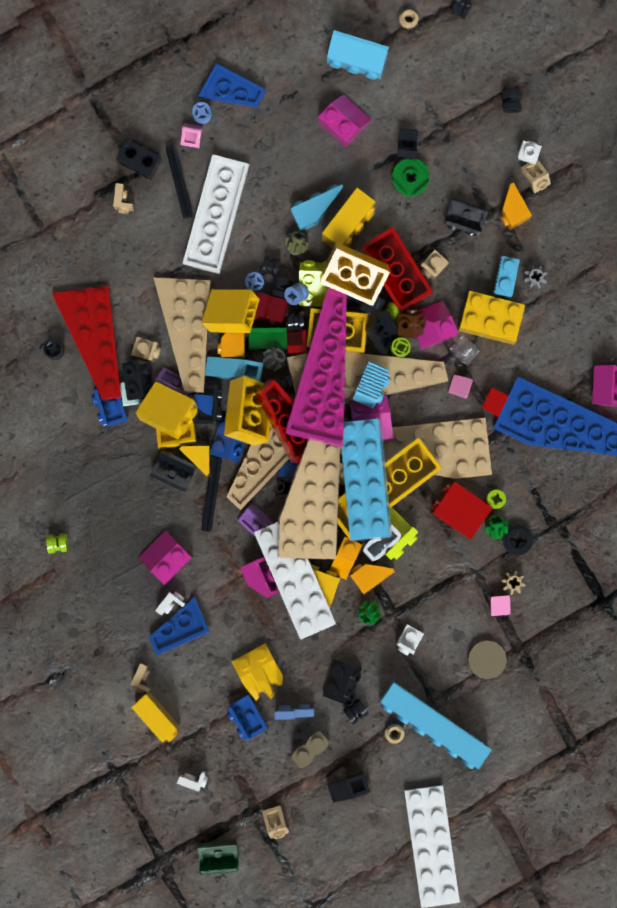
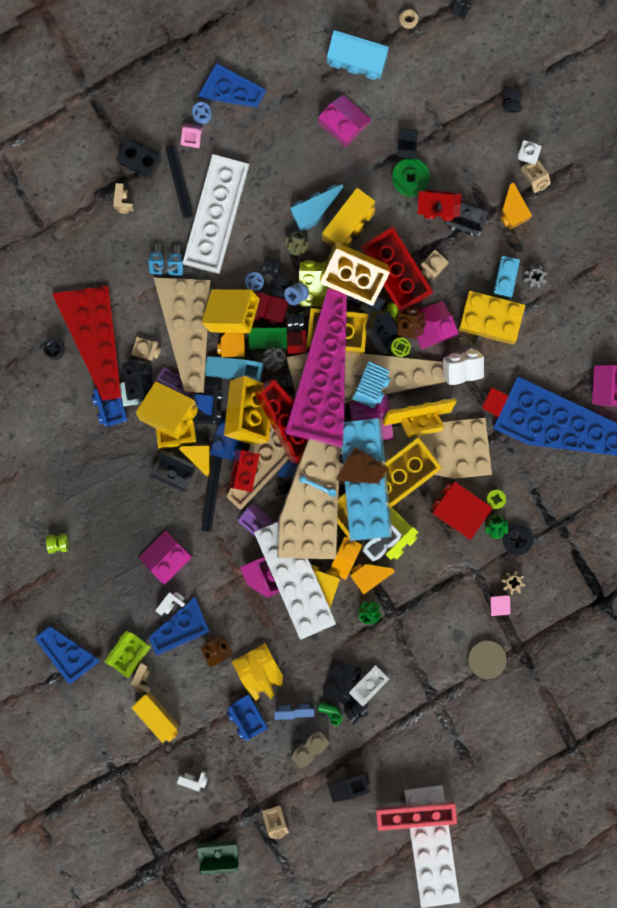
(65, 654): none -> blue wing
(127, 653): none -> lime bracket
(175, 262): none -> dark azure piece
(216, 650): none -> reddish brown brick
(244, 470): none -> red brick
(332, 493): none -> medium azure hinge
(332, 711): none -> green arm
(362, 469): none -> reddish brown wing
(369, 686): none -> white plate
(398, 738): tan plate -> none
(409, 640): white bracket -> none
(416, 815): none -> coral brick
(421, 418): none -> yellow bracket
(428, 204): none -> red brick
(438, 727): medium azure brick -> none
(460, 386): bright pink slope -> none
(463, 367): none -> white brick

